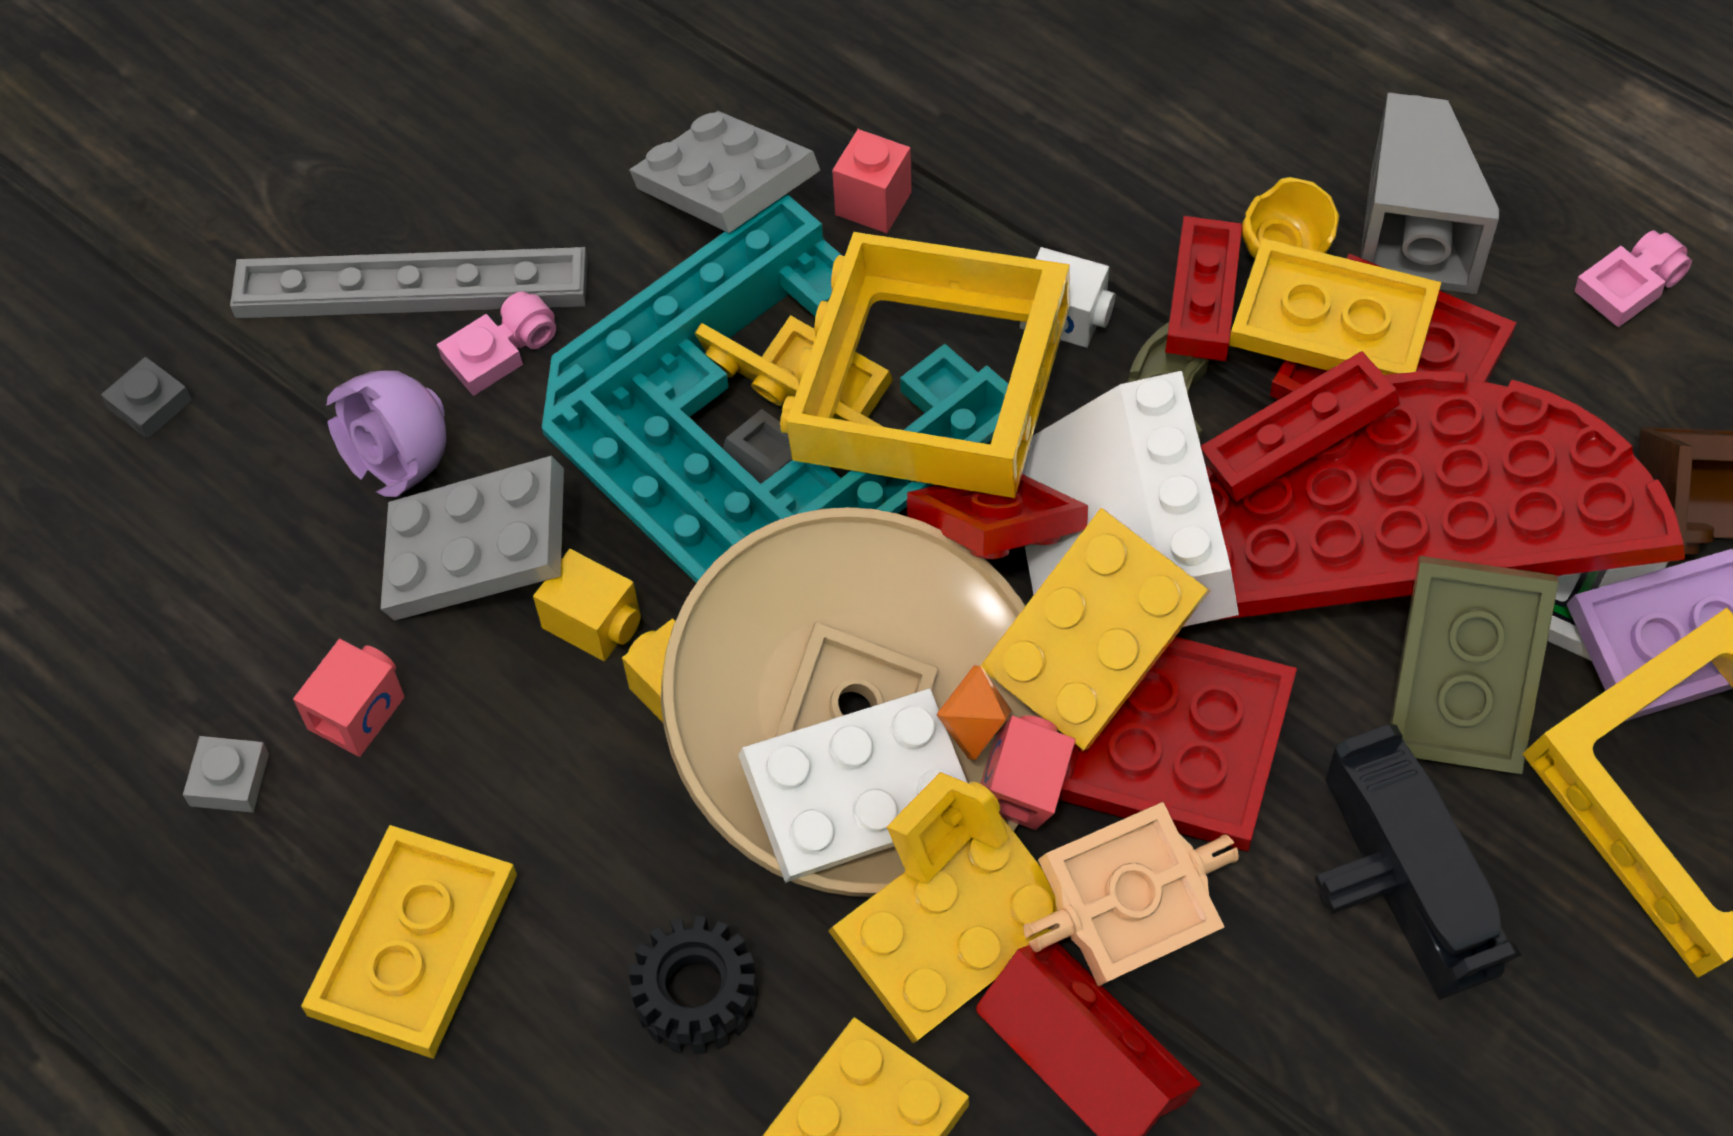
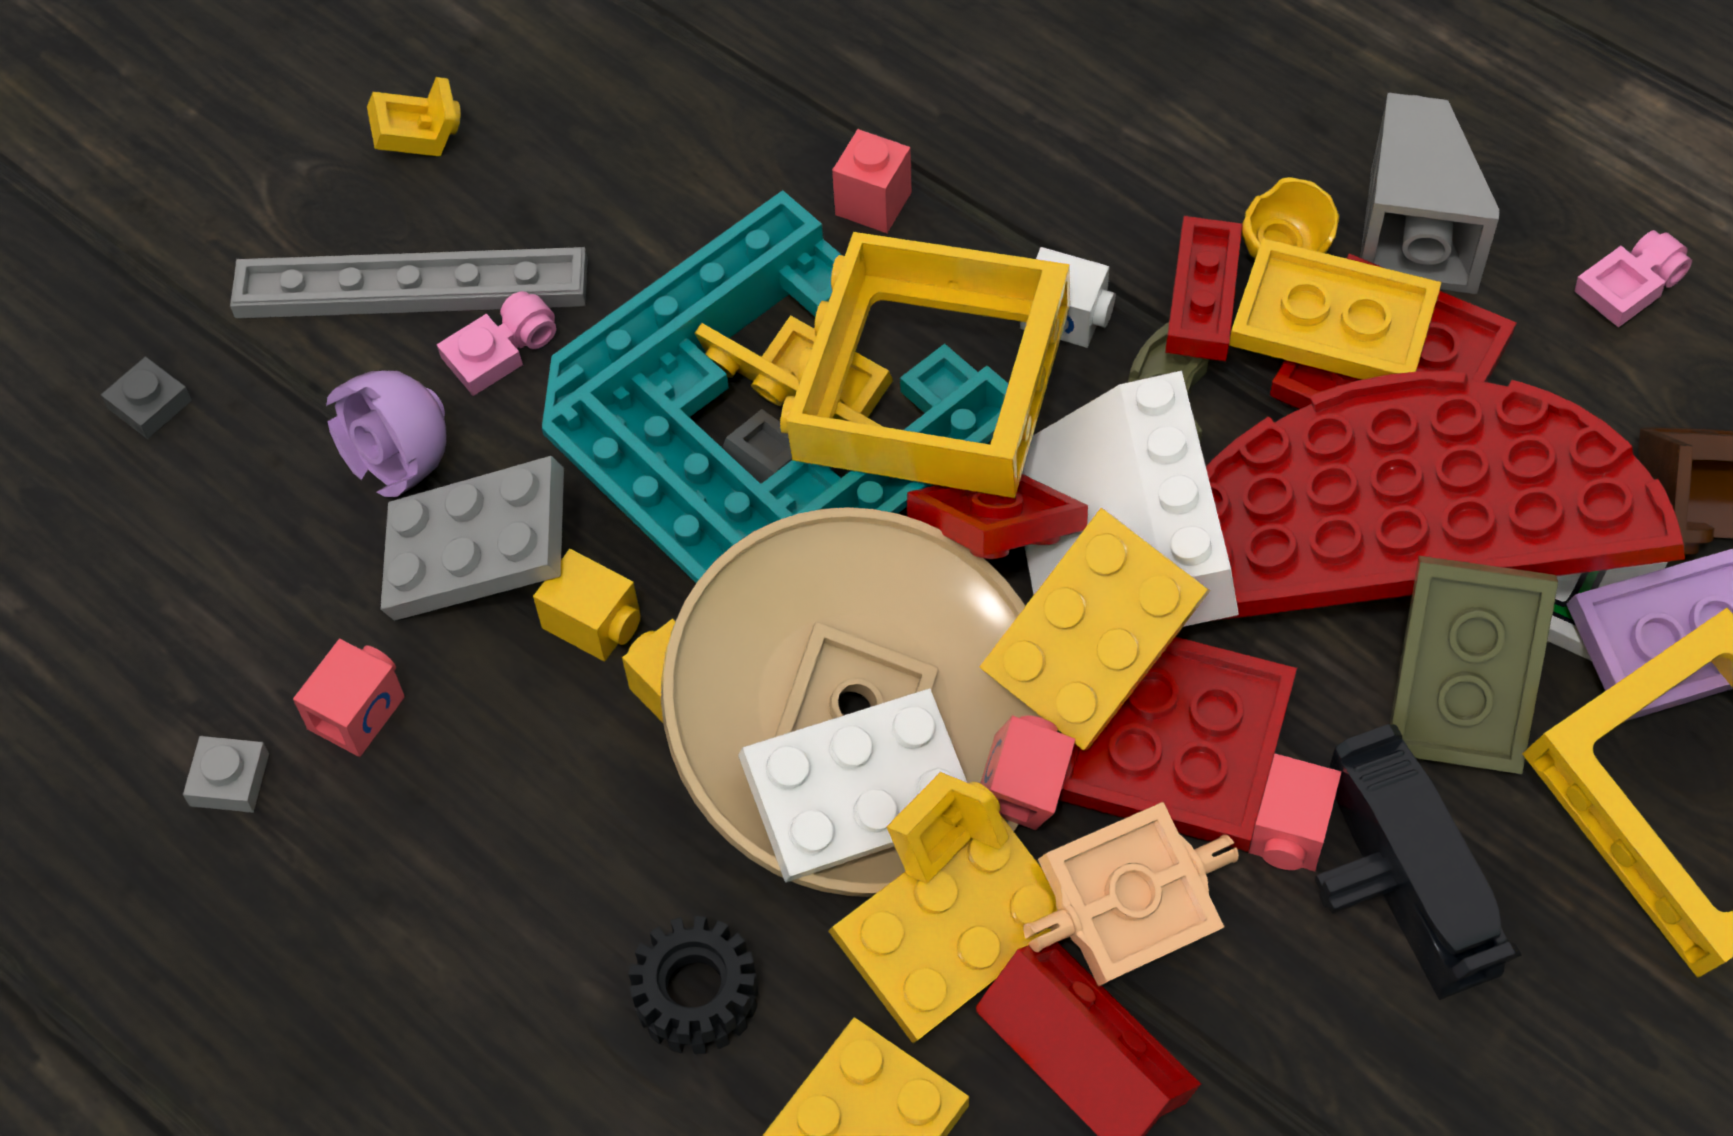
(410, 941): yellow plate -> none
(412, 122): none -> yellow bracket
(724, 170): light grey plate -> none
(974, 712): orange slope -> none
(1294, 813): none -> coral brick
(1299, 425): red plate -> none

